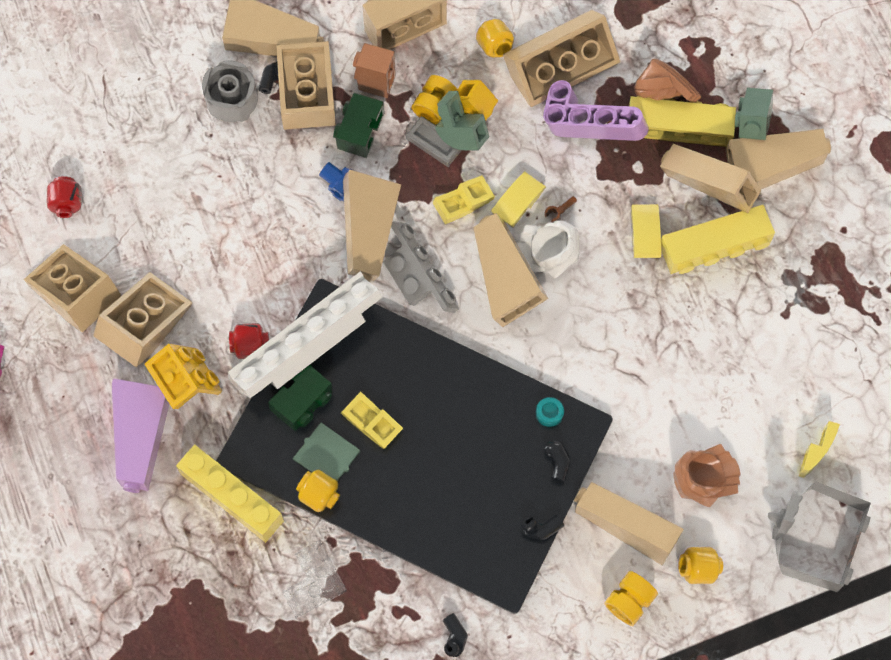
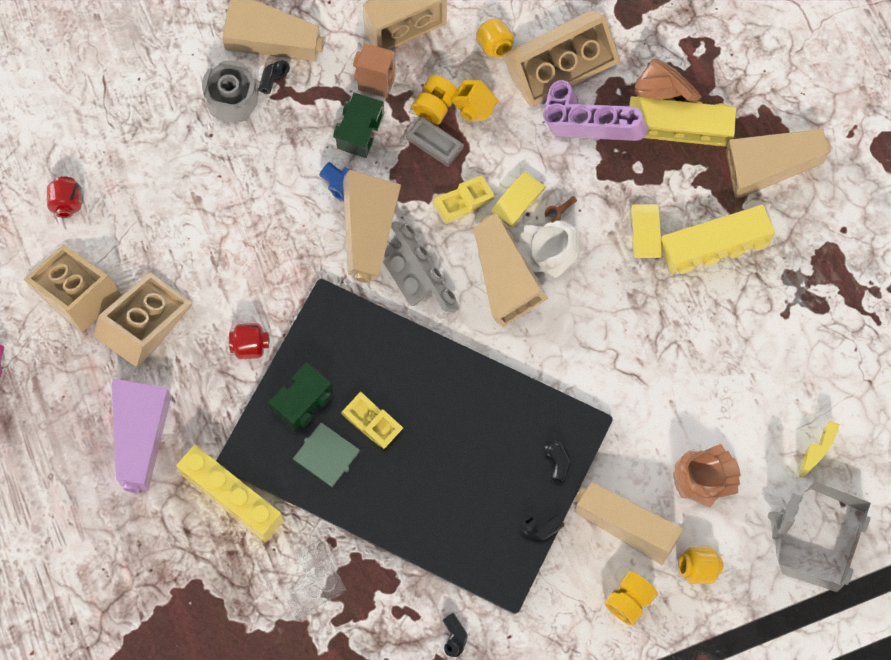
(182, 374): yellow bracket -> none
(305, 85): tan slope -> none
(306, 338): white slope -> none
(318, 490): yellow head -> none
(460, 129): sand green brick -> none
(549, 412): teal tile -> none
(711, 176): tan slope -> none
(754, 113): sand green brick -> none

